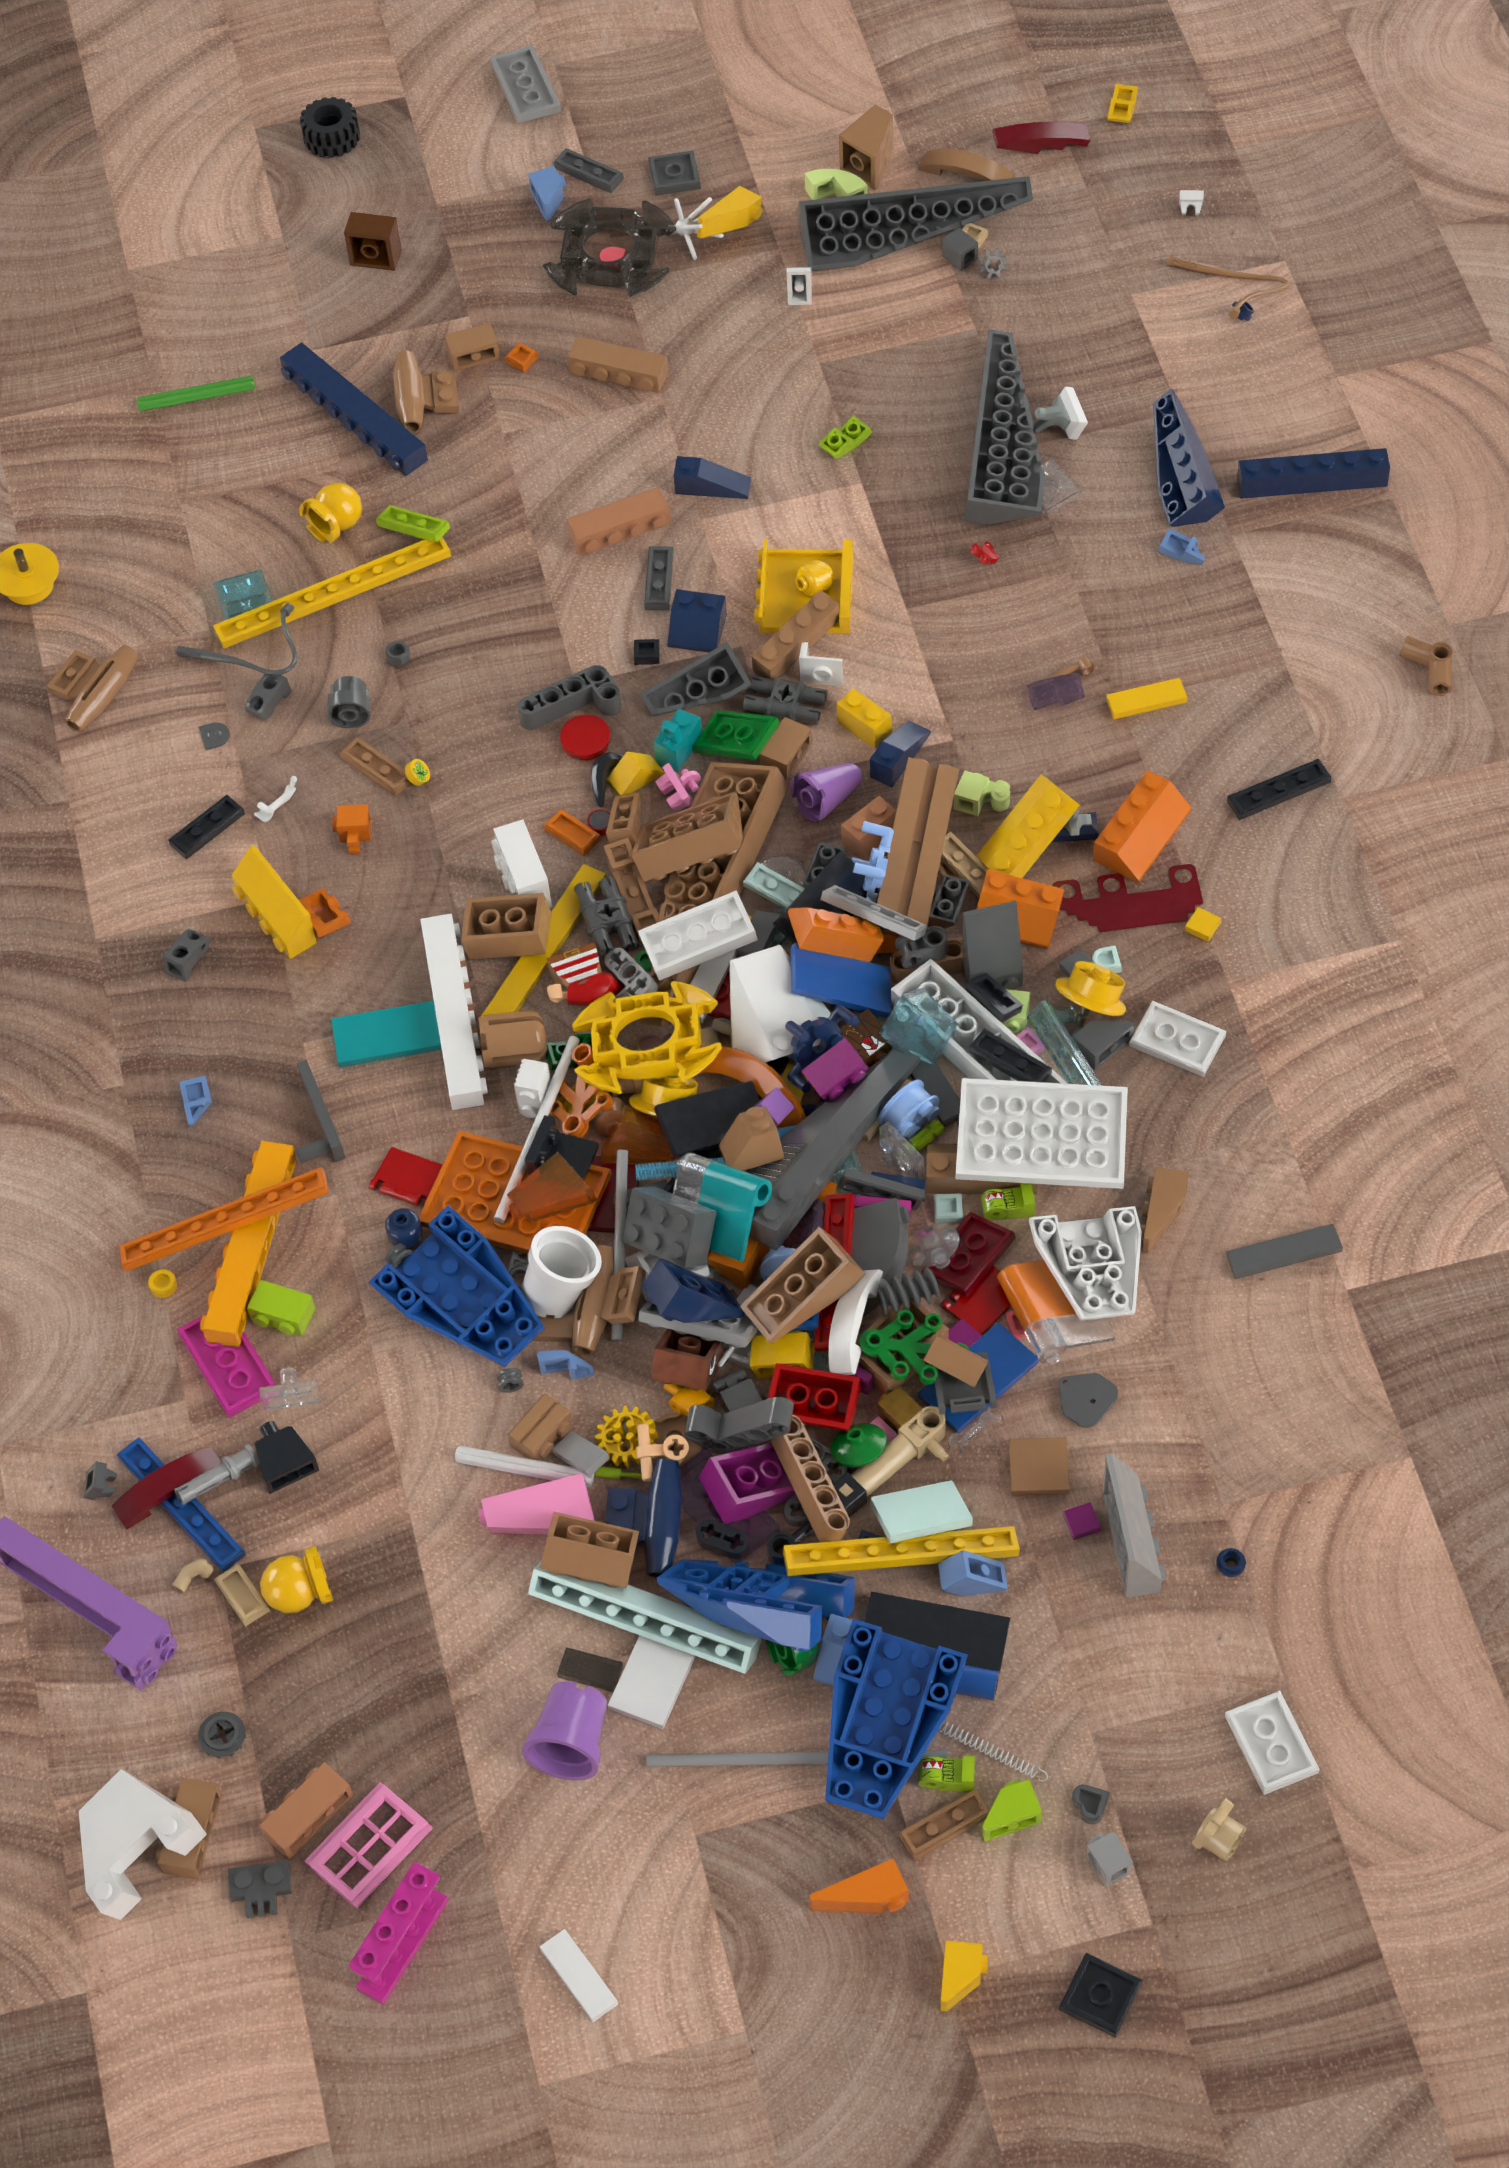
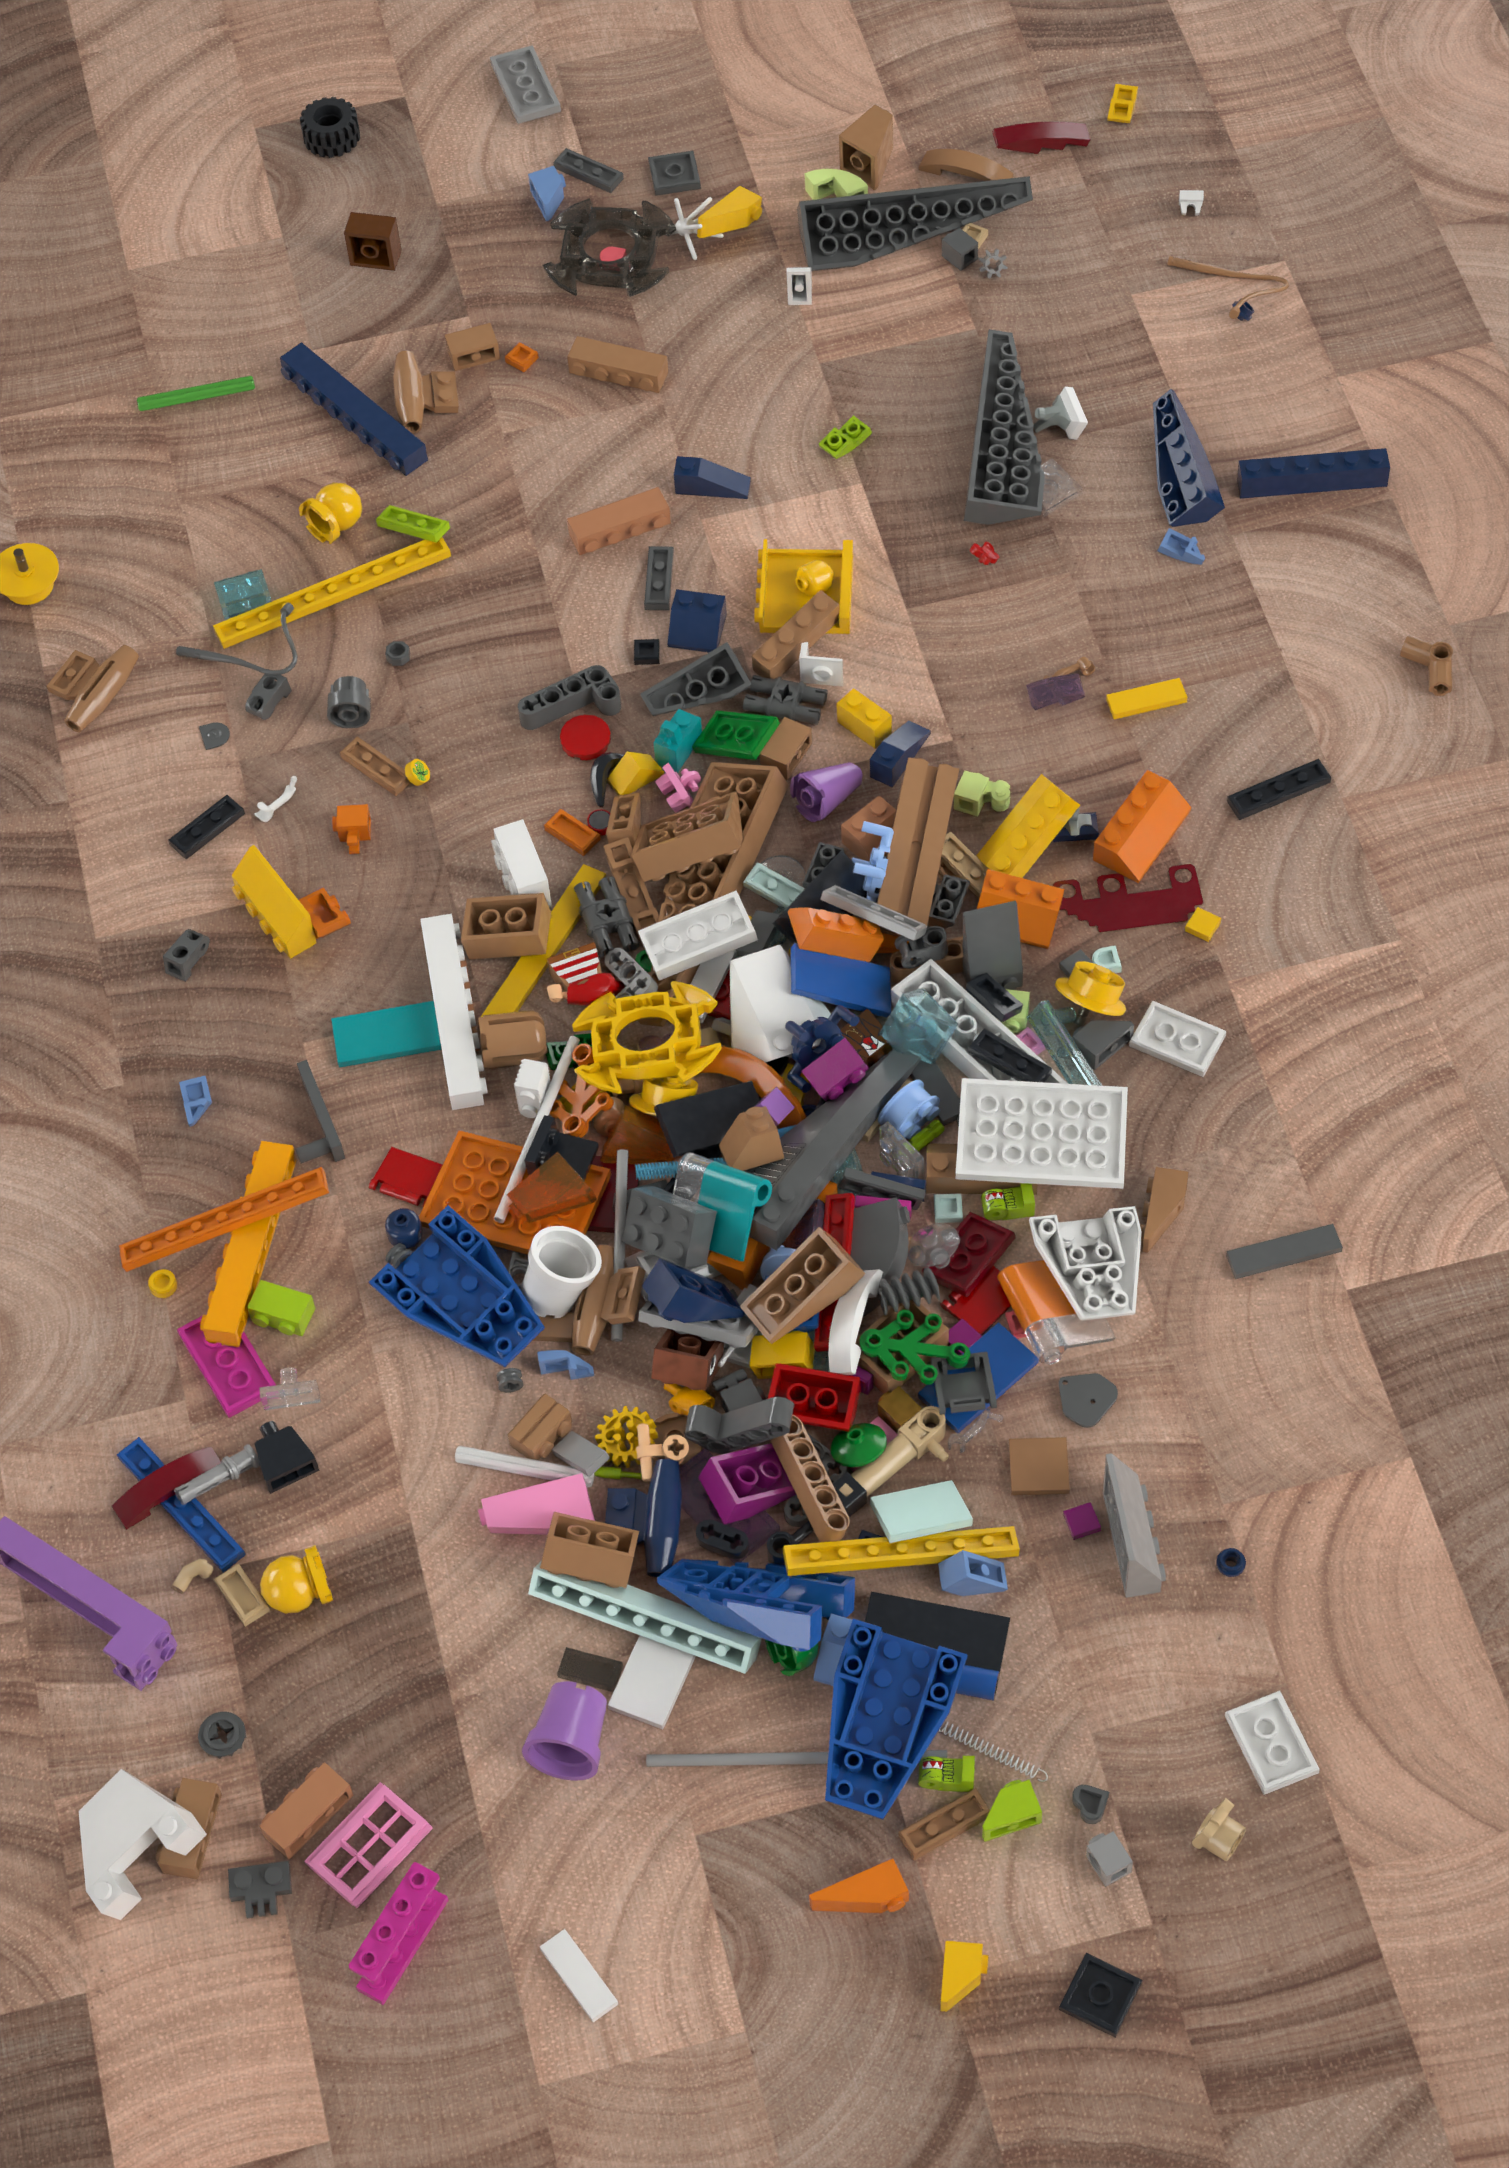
(95, 1481): dark grey tile -> none
(955, 1360): medium nougat tile -> none

